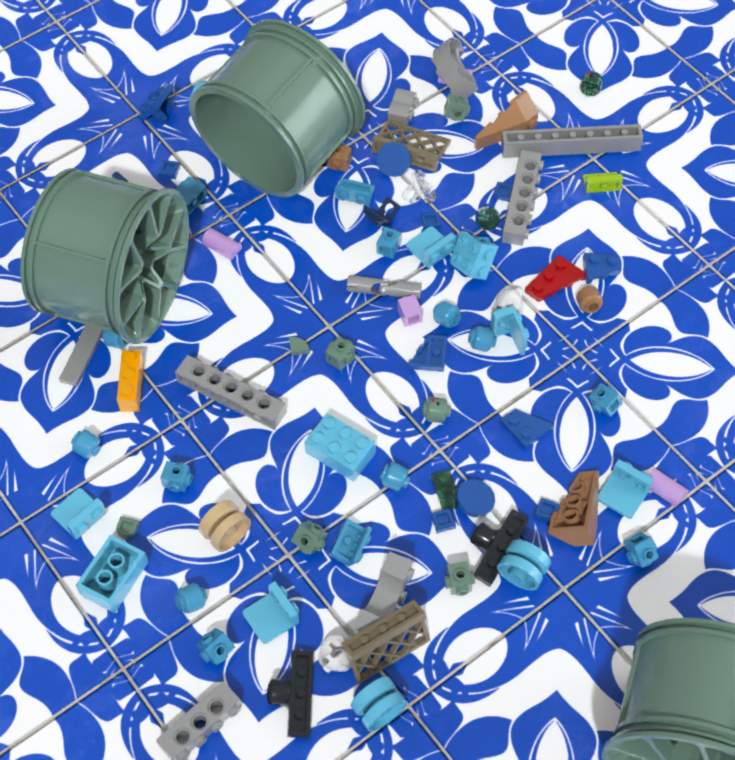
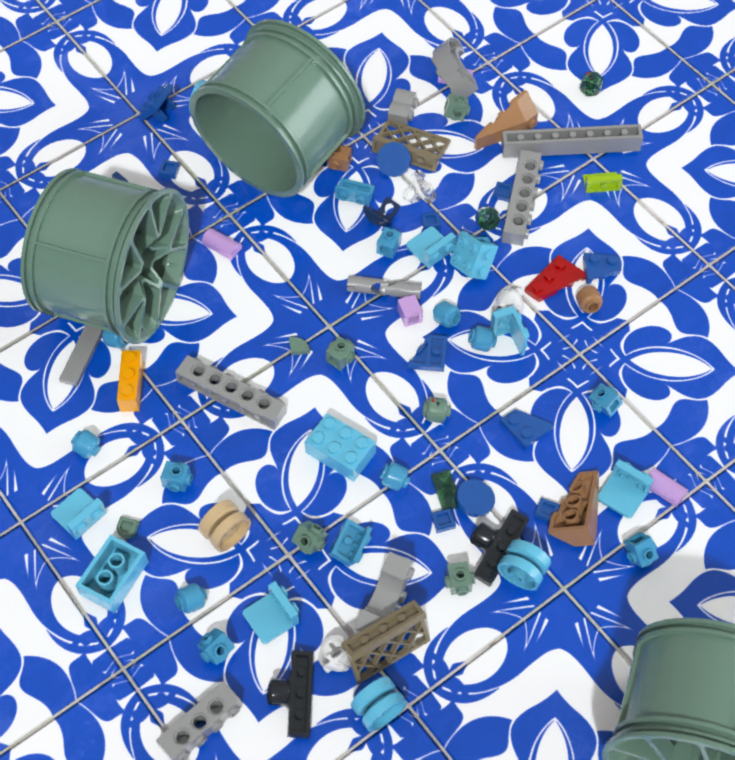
(192, 192): dark azure brick -> none

